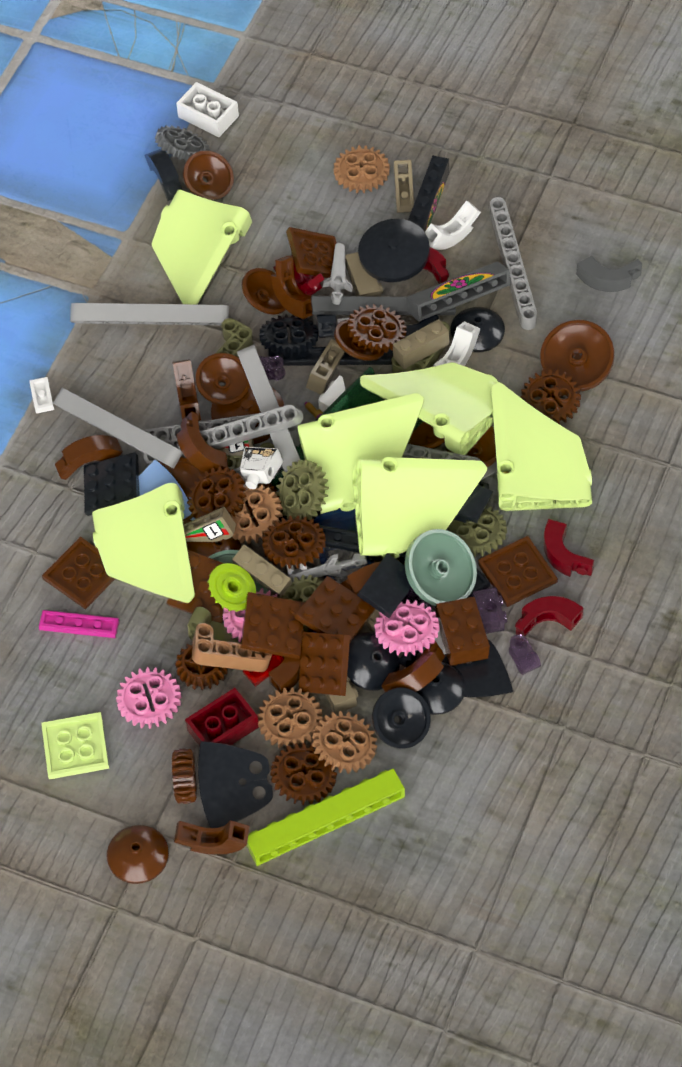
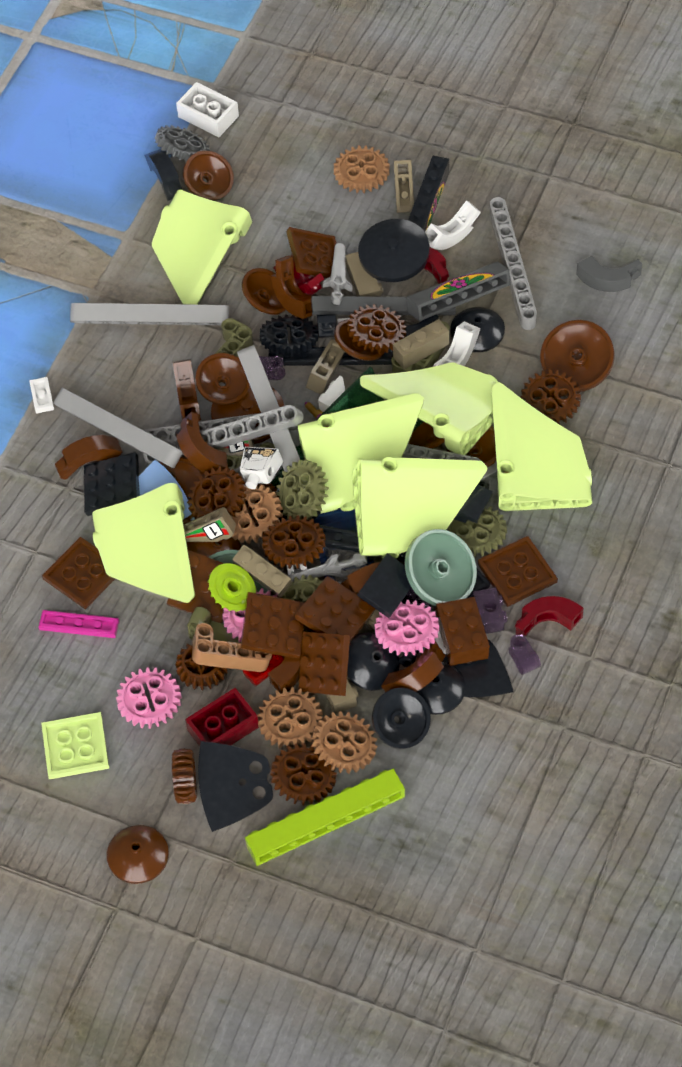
(212, 840): reddish brown arch -> none
(559, 556): dark red arch -> none

